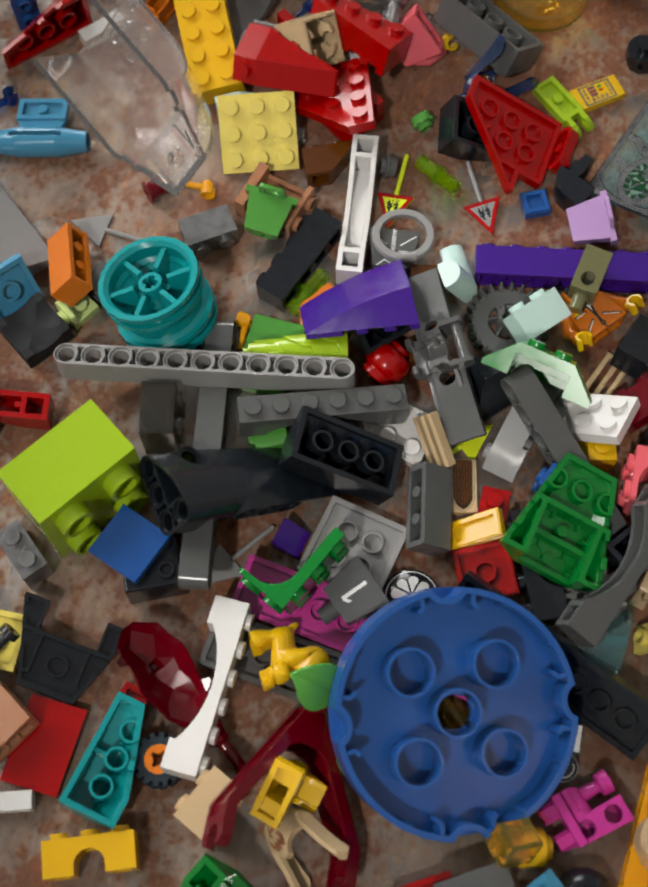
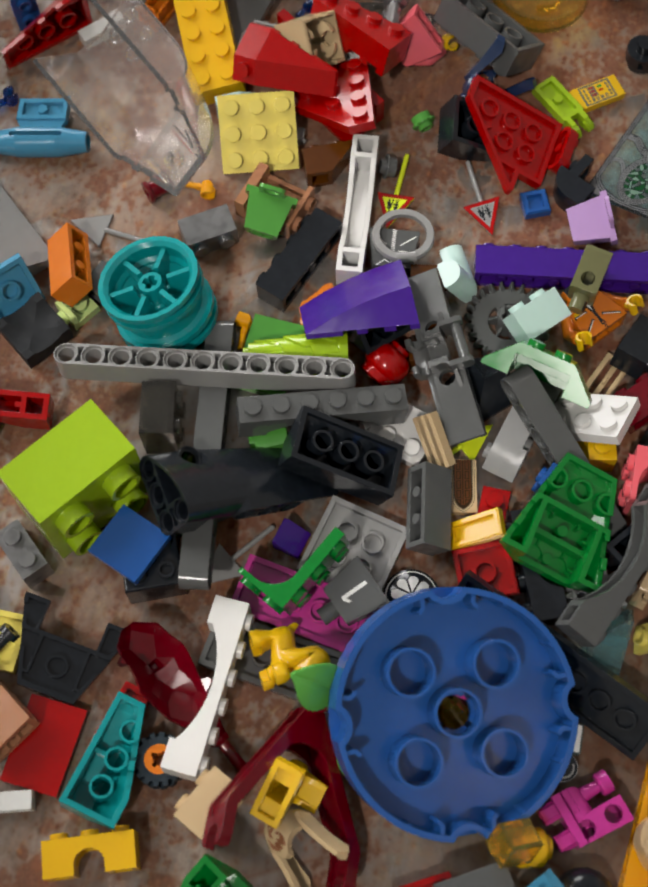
(314, 283): clear neon green axle -> none
(437, 174): clear neon green axle -> none

